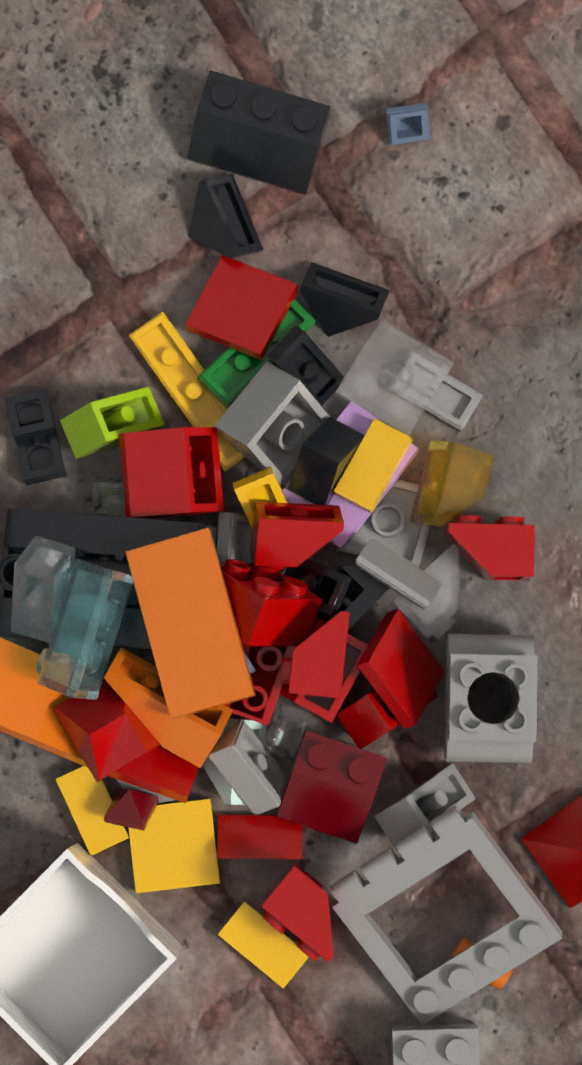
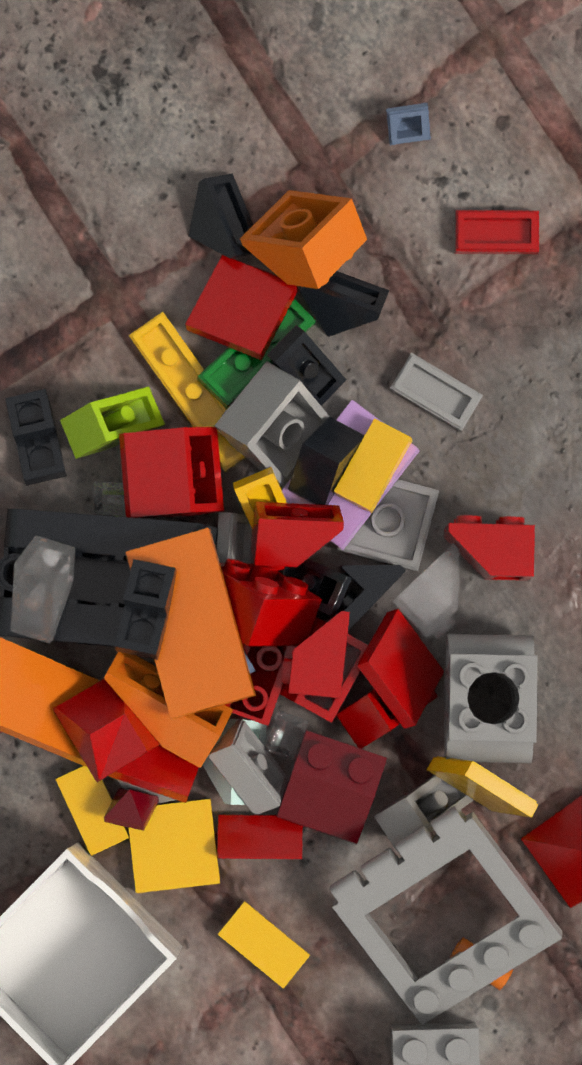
(84, 630): clear light blue slope -> none
(145, 609): none -> black slope
(258, 132): black slope -> none
(301, 906): red slope -> none
(306, 237): none -> orange slope
(395, 377): clear slope -> none
(398, 574): light grey slope -> none
(450, 482): clear yellow slope -> none
(483, 786): none -> yellow tile
(496, 232): none -> red tile

